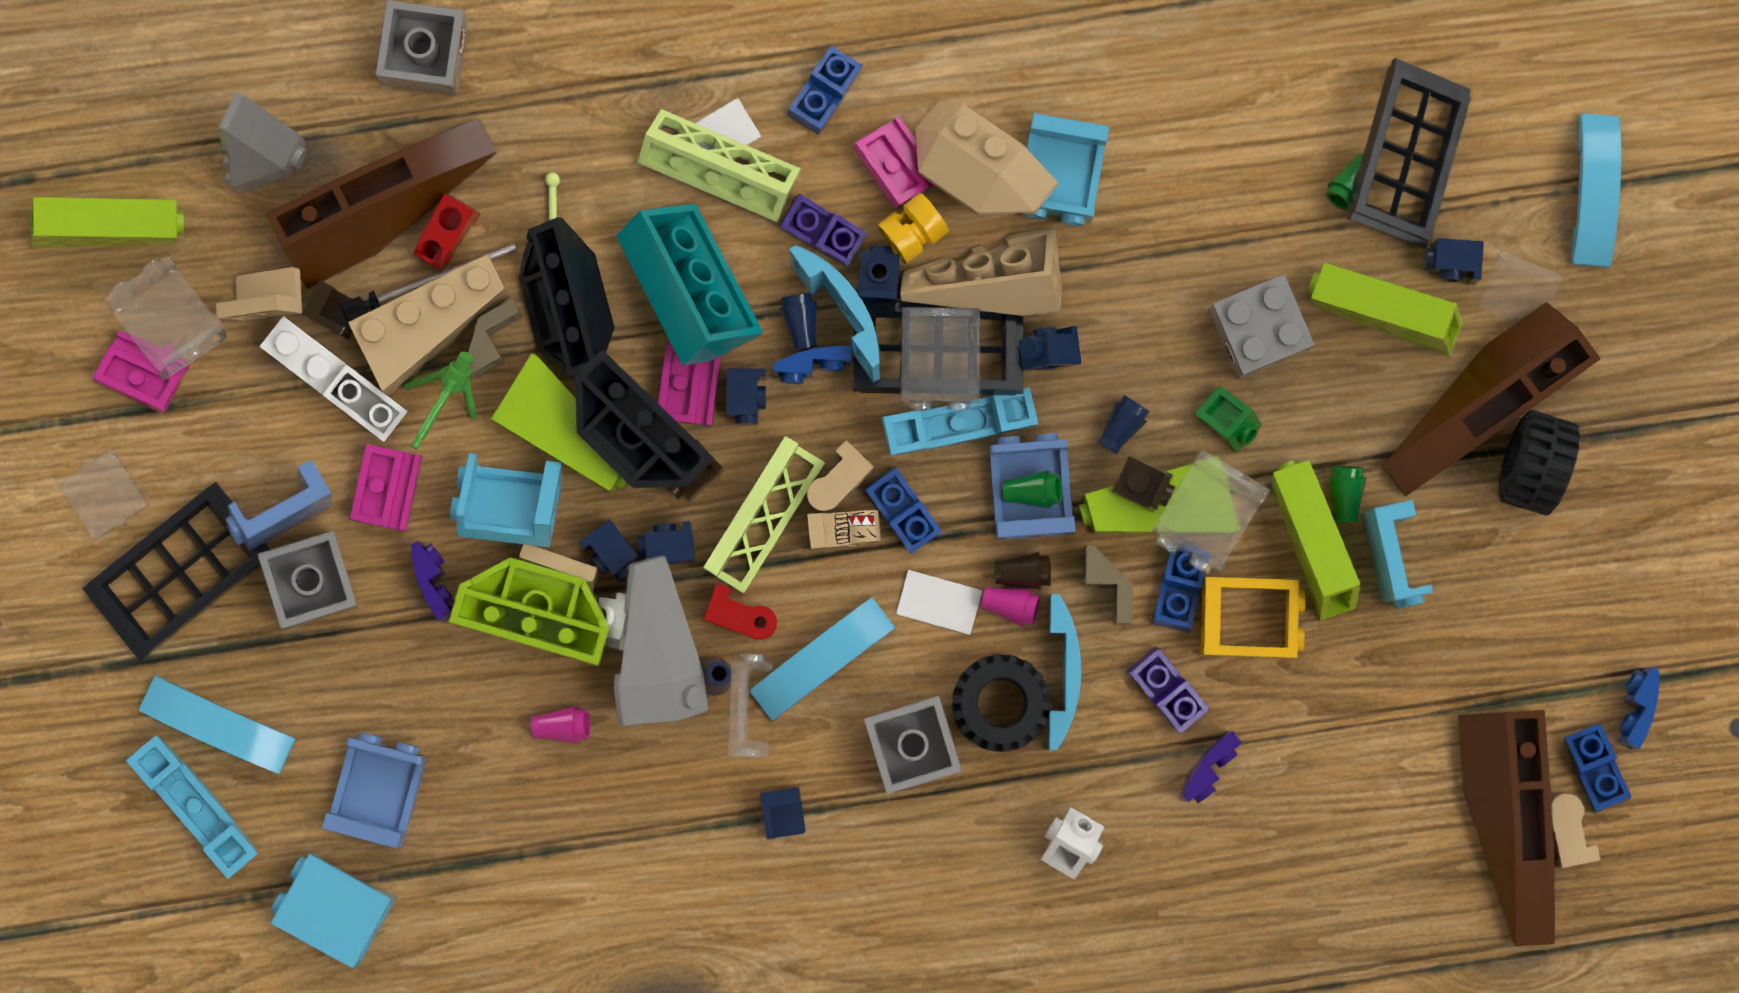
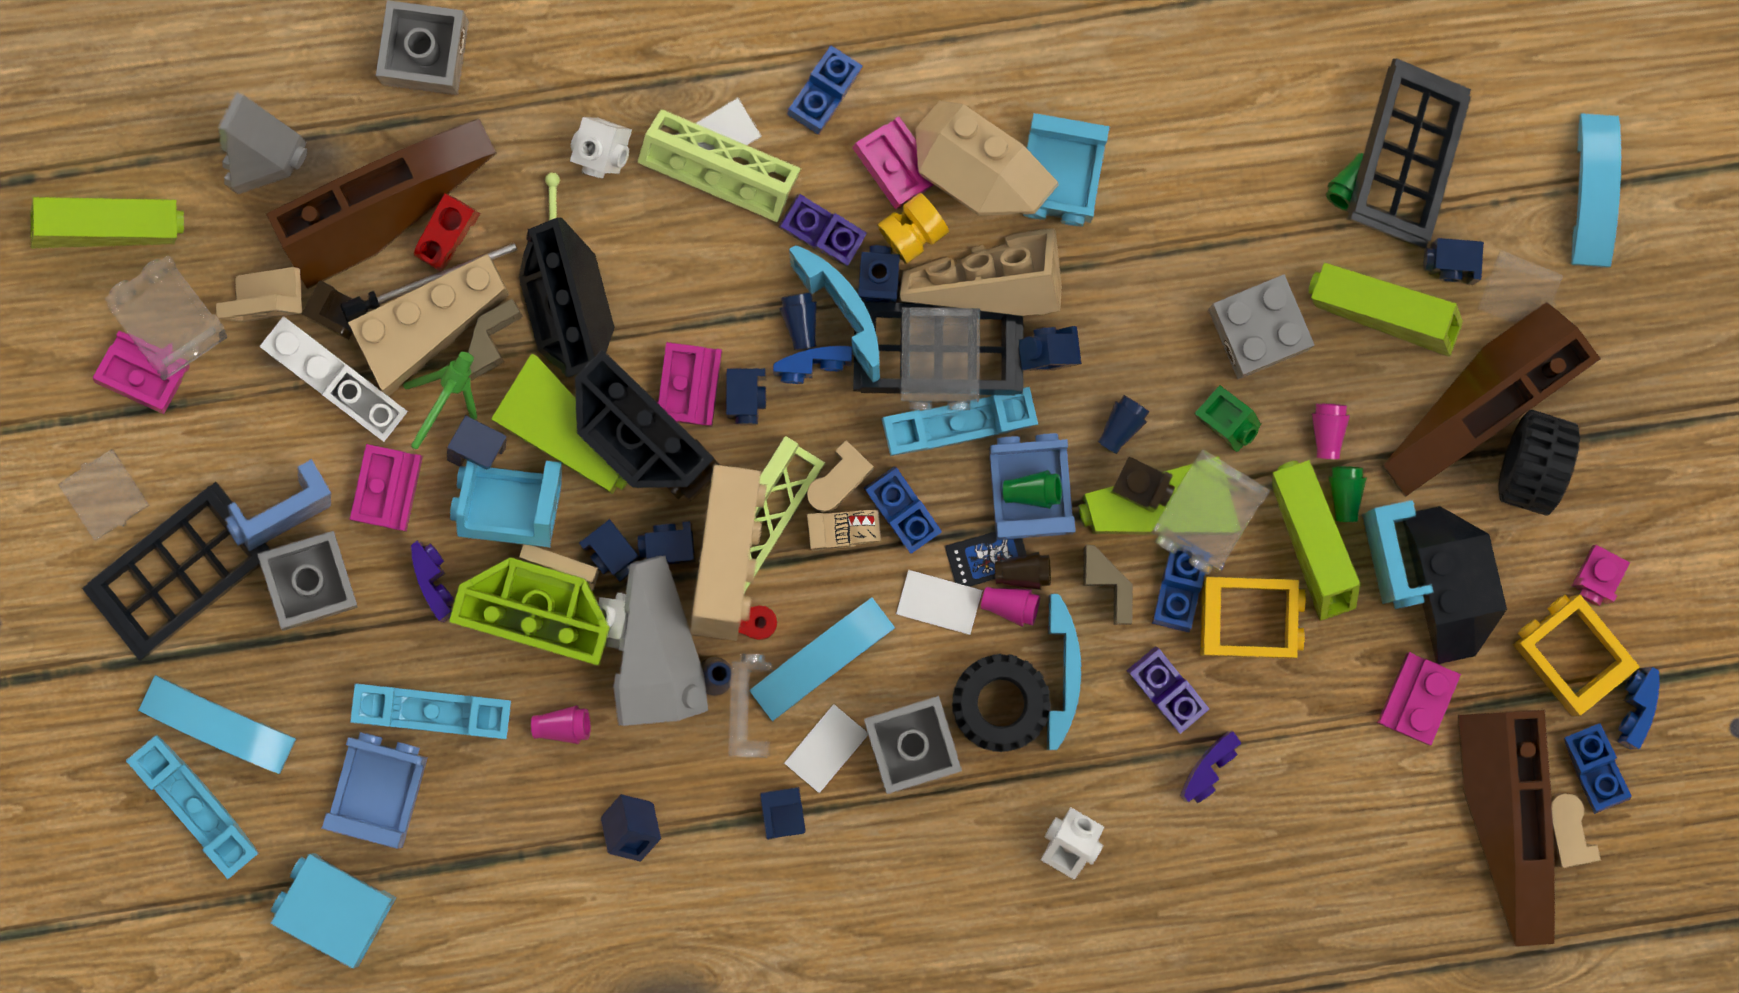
(430, 711): none -> medium azure slope
(476, 444): none -> dark blue panel
(600, 146): none -> white brick
(630, 828): none -> dark blue panel
(688, 282): teal slope -> none
(726, 552): none -> tan wedge
(826, 748): none -> white sticker
(975, 558): none -> black sticker
(1329, 428): none -> dark pink cone
(1419, 698): none -> dark pink plate
(1463, 579): none -> black wedge
(1598, 687): none -> yellow window
(1600, 576): none -> dark pink bracket

